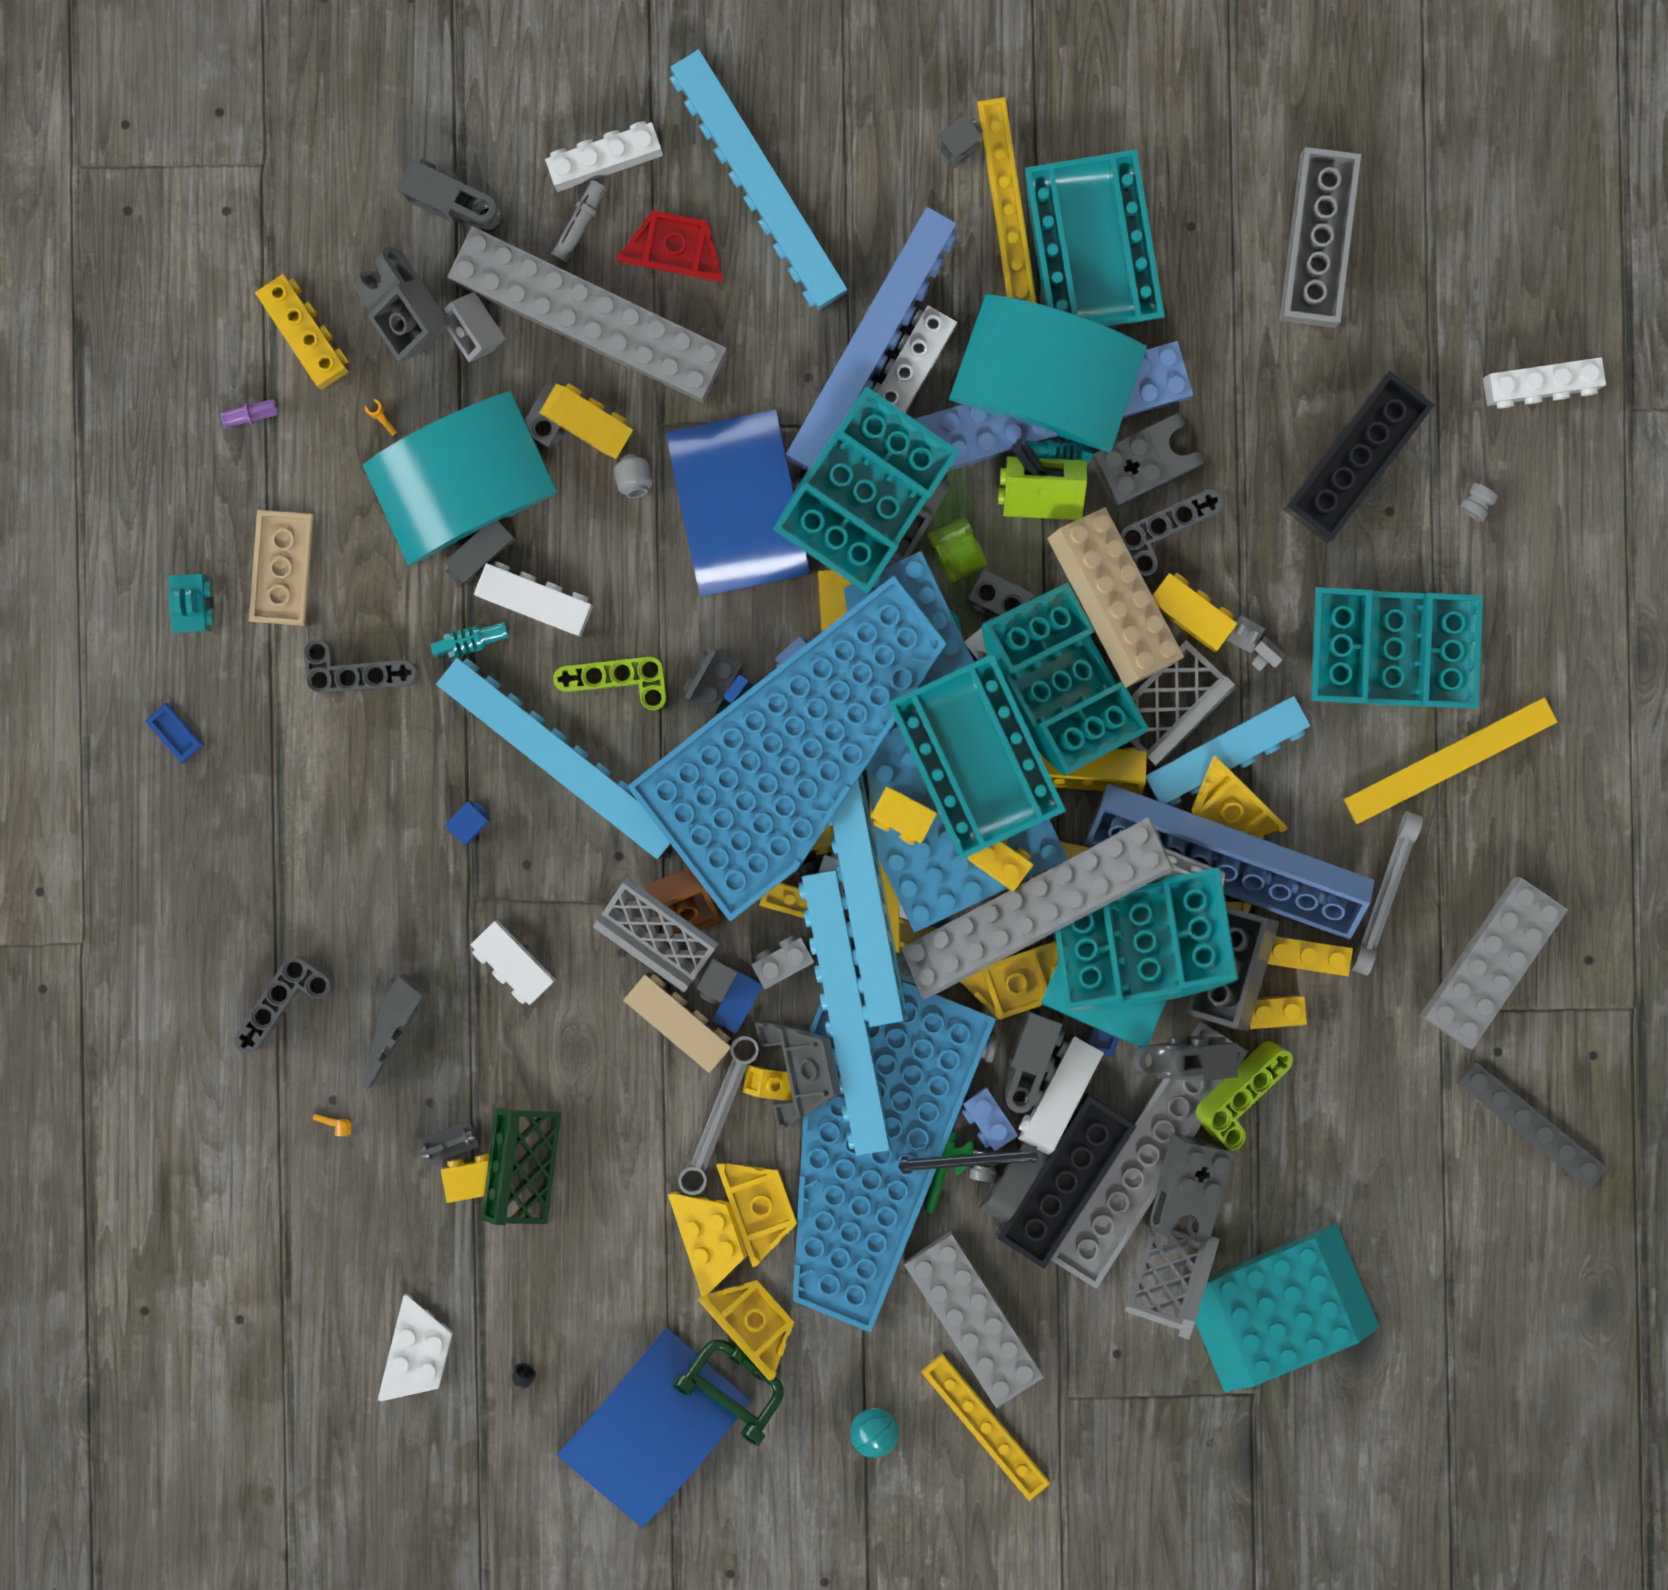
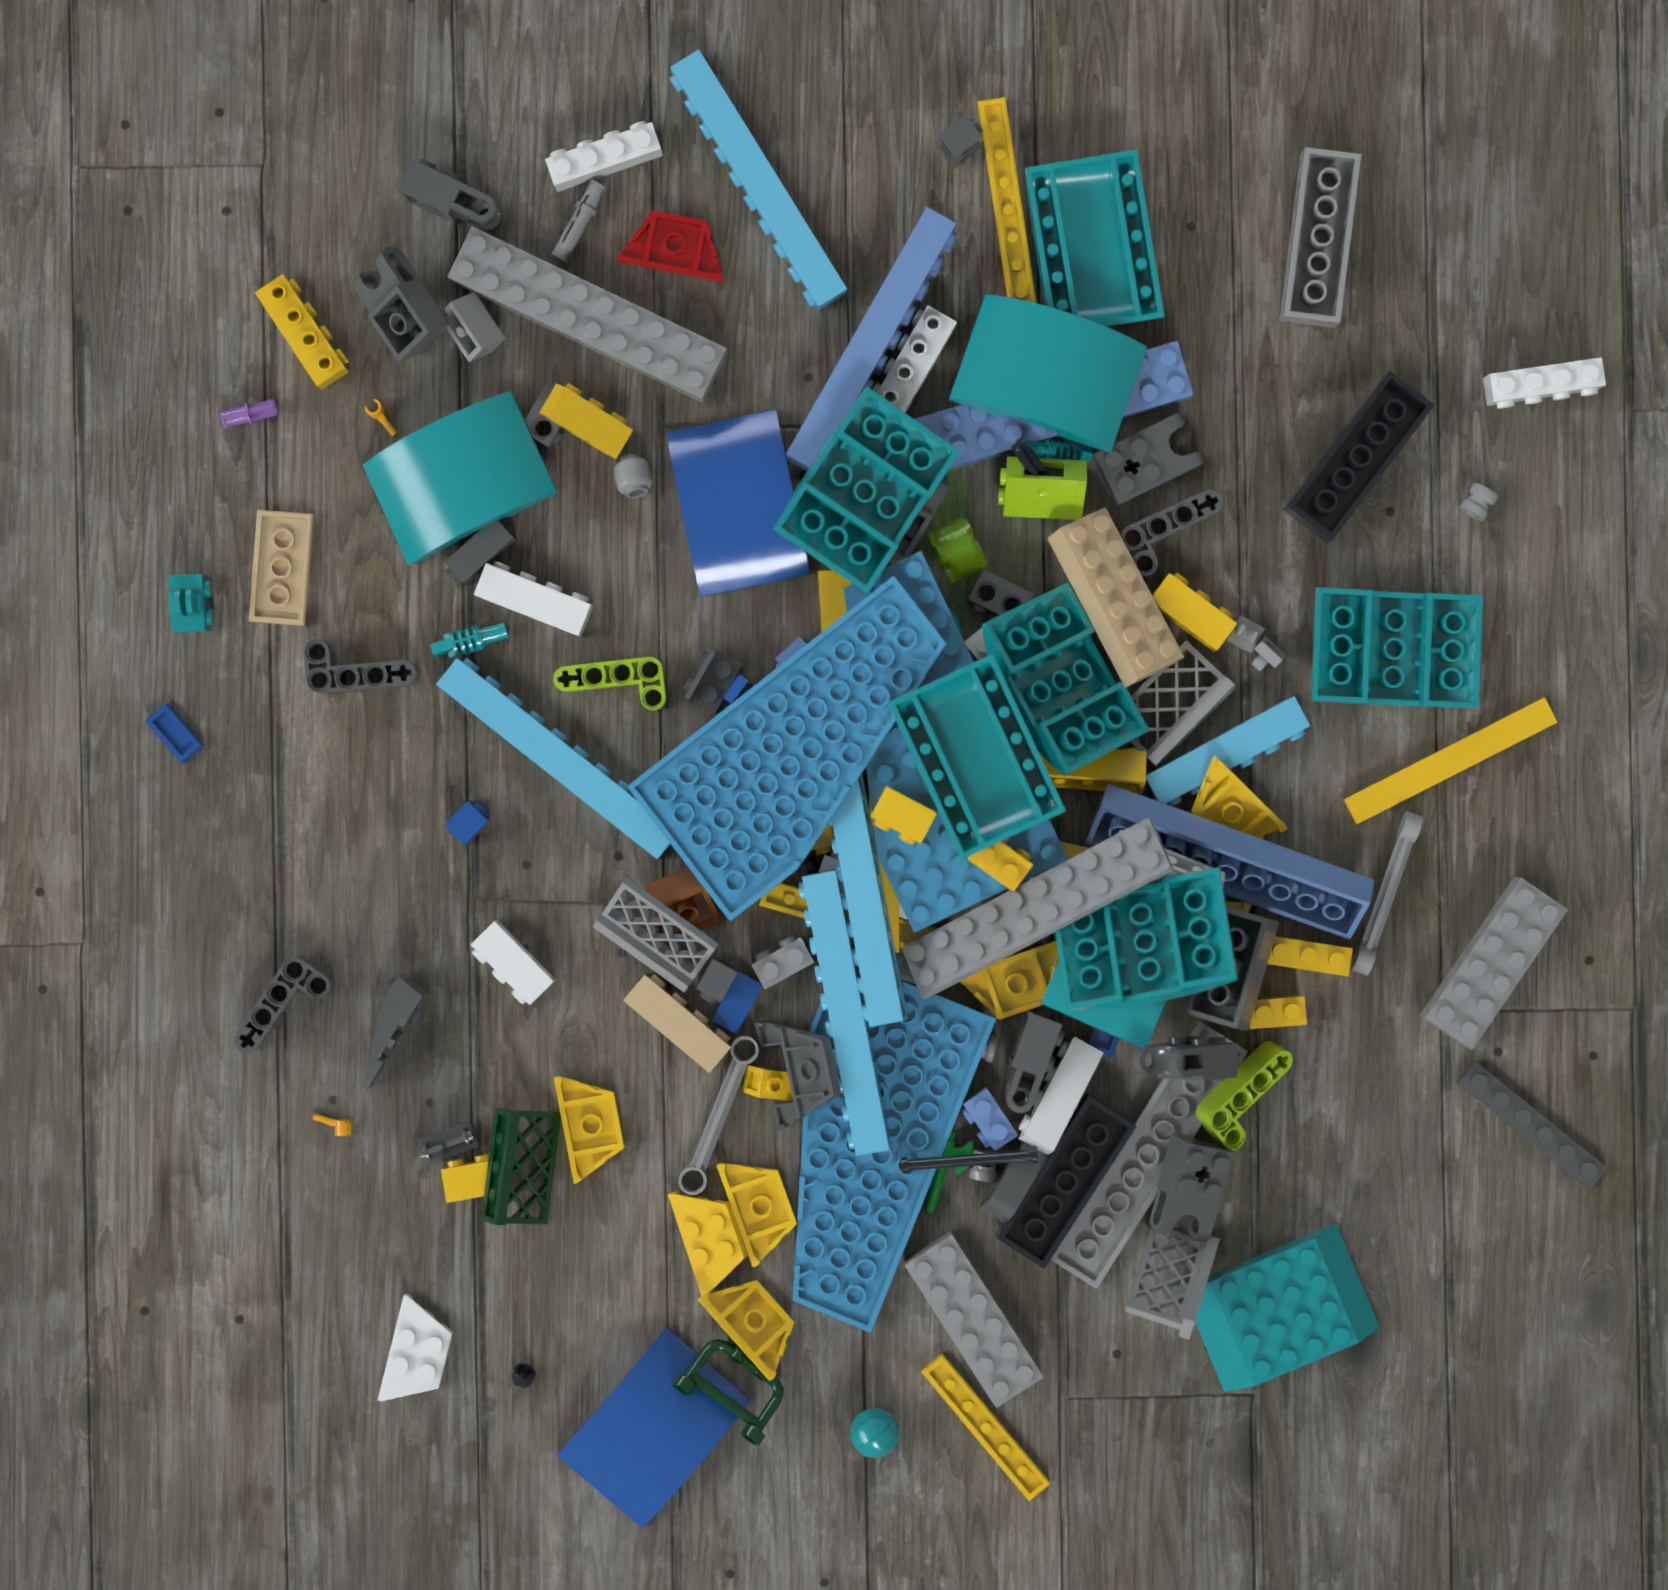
(589, 1125): none -> yellow wing

